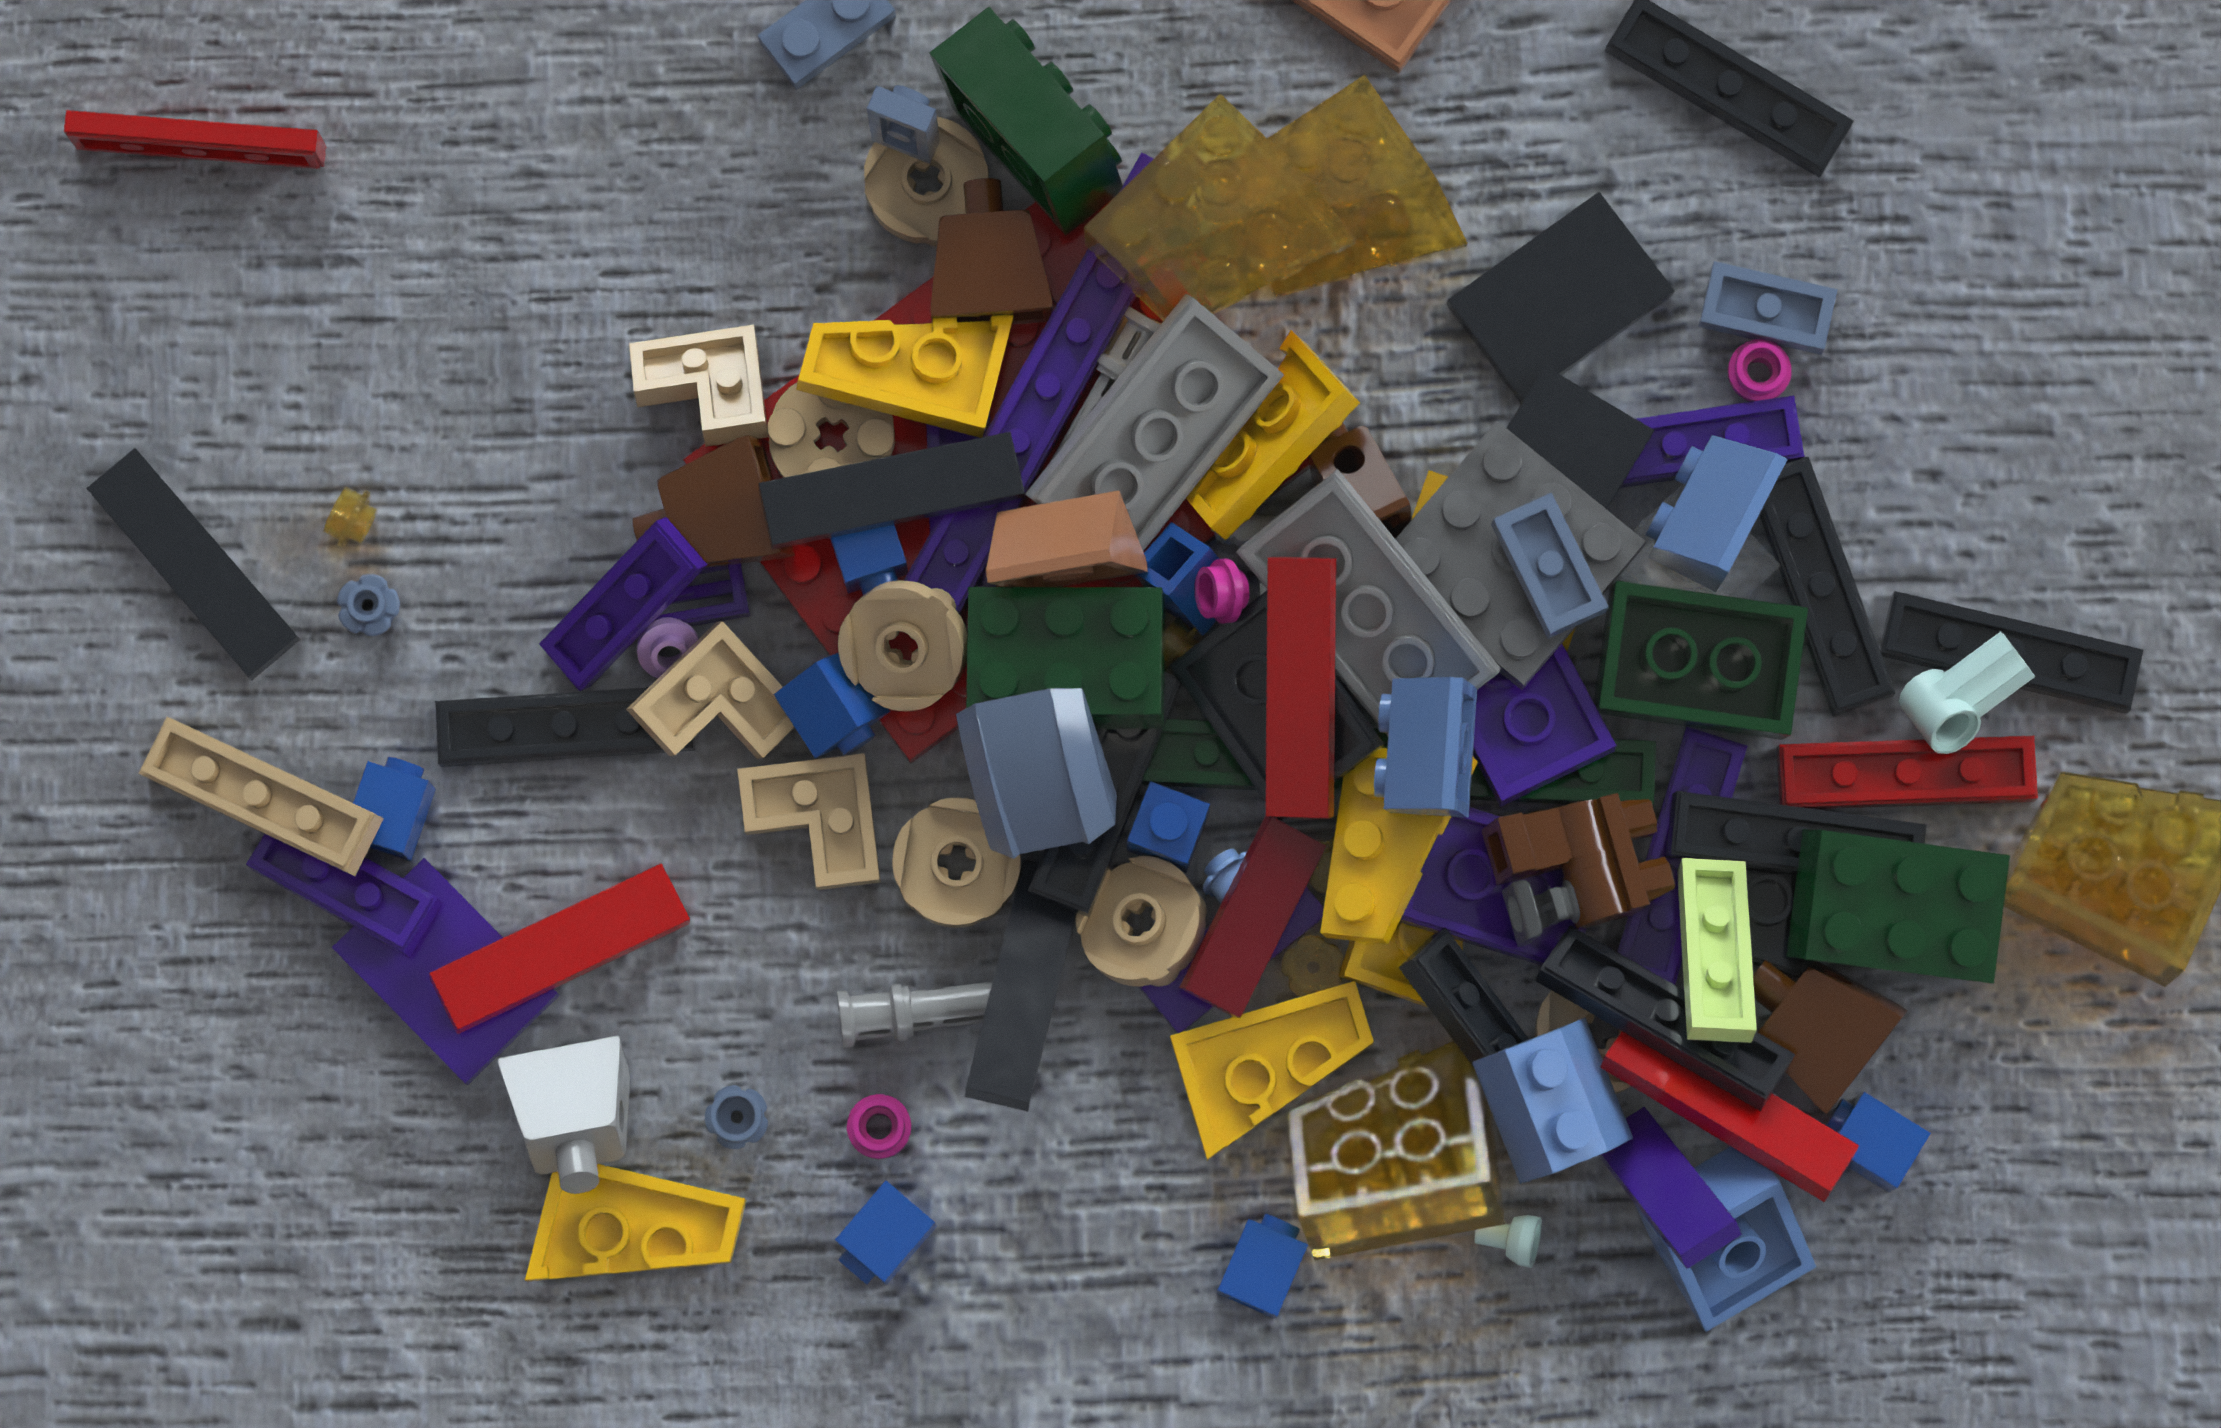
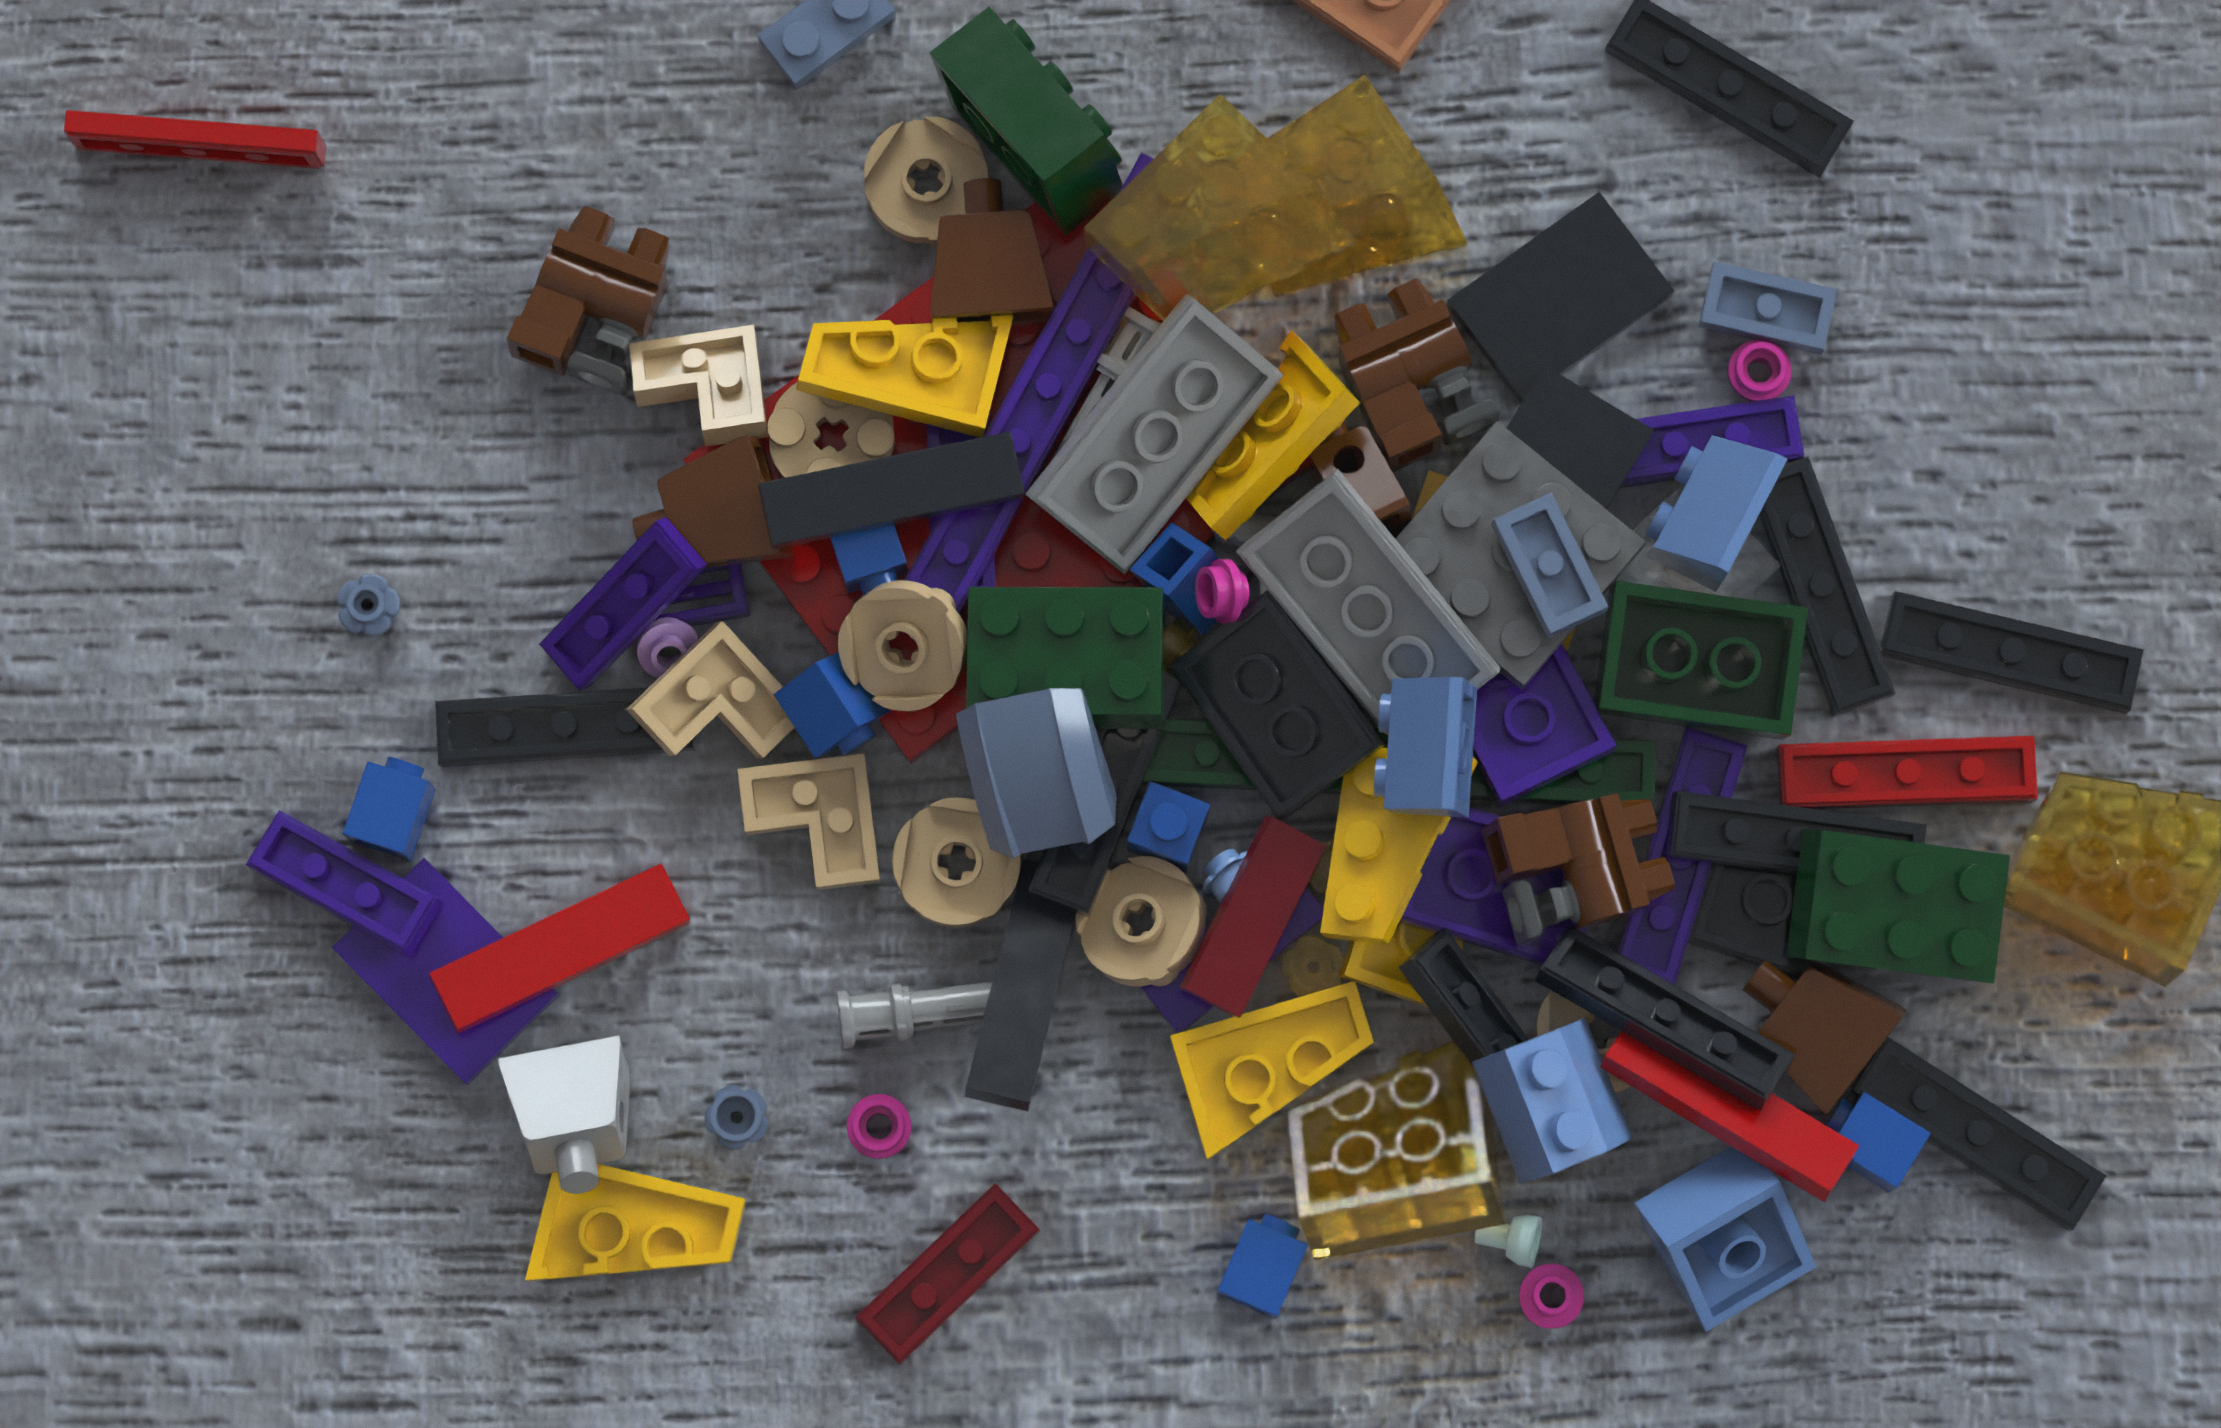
(193, 564): black tile -> none
(261, 796): tan tile -> none
(350, 517): clear yellow plate -> none
(594, 281): none -> reddish brown hips
(883, 1235): blue brick -> none
(904, 122): sand blue plate -> none
(947, 1274): none -> dark red tile
(1064, 543): nougat slope -> none
(1300, 687): red tile -> none
(1399, 359): none -> reddish brown hips
(1530, 1296): none -> dark pink plate
(1670, 1191): dark purple tile -> none
(1716, 950): yellowish green plate -> none
(1950, 703): light aqua piece -> none
(1982, 1134): none -> black tile

